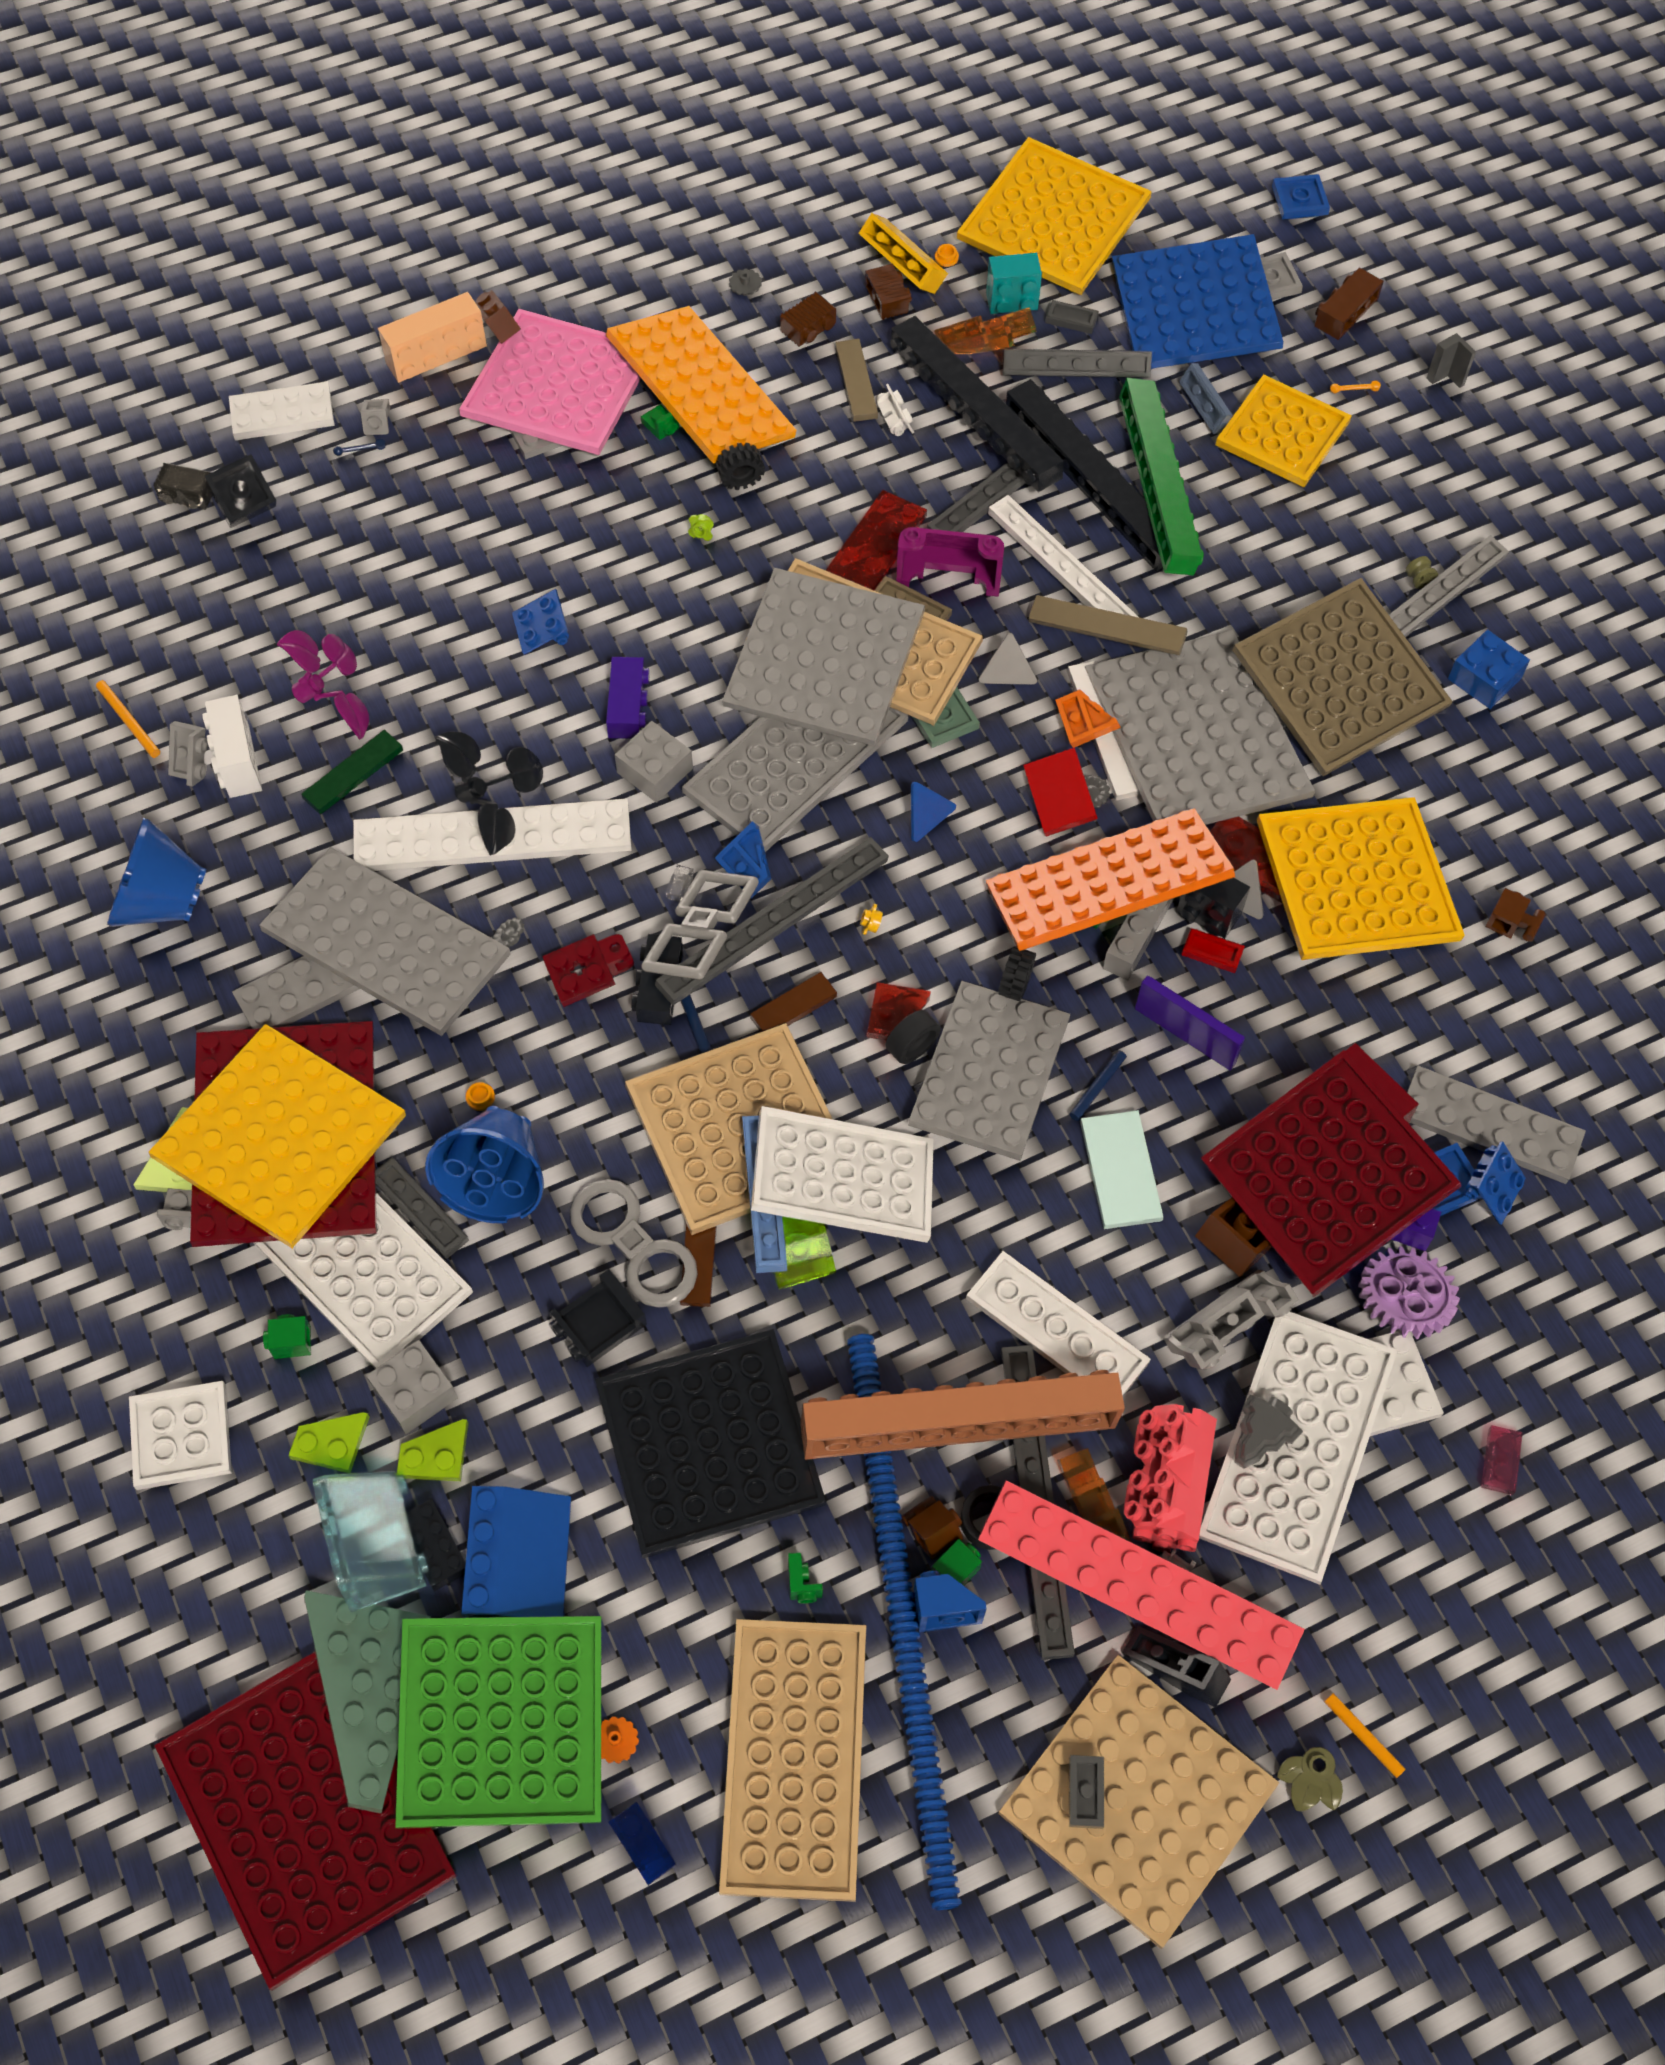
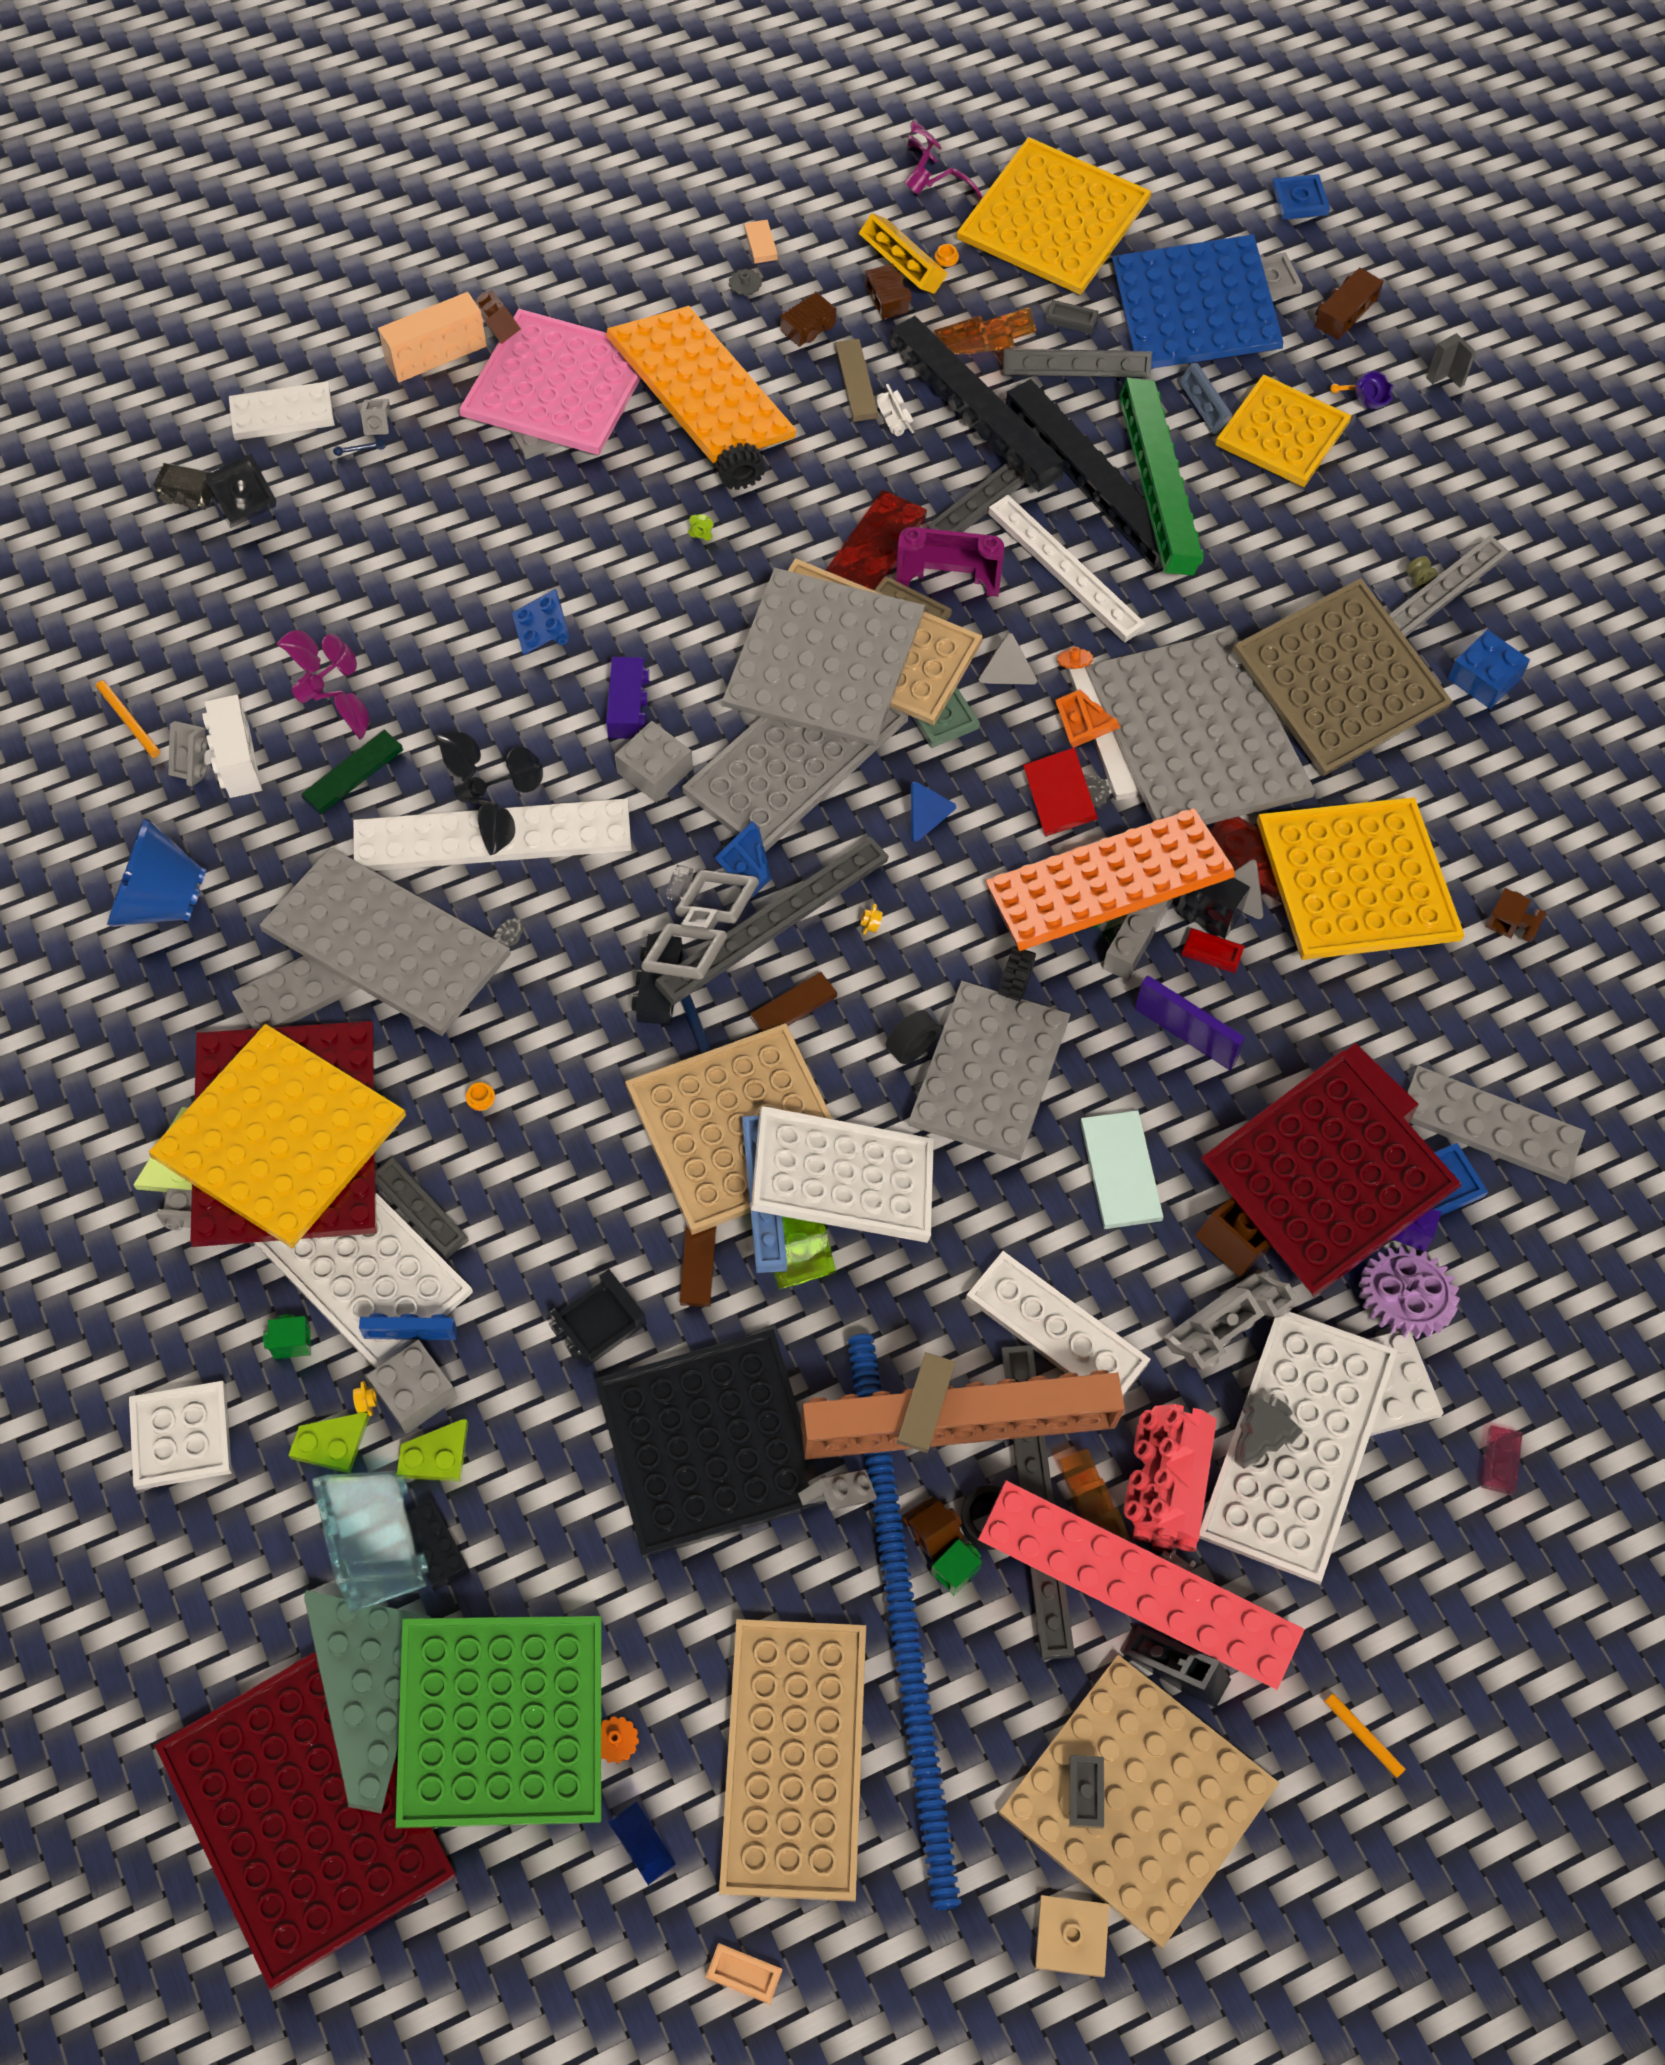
(364, 1399): none -> yellow plate
(408, 1327): none -> blue plate
(488, 1167): blue cone -> none
(516, 1553): blue slope -> none
(600, 963): dark red plate -> none
(633, 1243): light grey bar -> none
(660, 422): green bracket -> none
(744, 1973): none -> light nougat tile
(761, 241): none -> light nougat tile
(797, 1576): green bracket -> none
(839, 1490): none -> light grey bracket
(893, 1005): clear red wing -> none
(920, 176): none -> magenta plant
(926, 1402): none -> dark tan tile
(945, 1603): blue slope -> none
(1013, 282): teal brick -> none
(1072, 1936): none -> tan plate
(1075, 658): none -> orange piece
(1098, 1084): dark blue bar -> none
(1108, 625): dark tan tile -> none
(1312, 1785): olive plate -> none
(1373, 390): none -> dark purple hair
(1496, 1181): blue hinge -> none

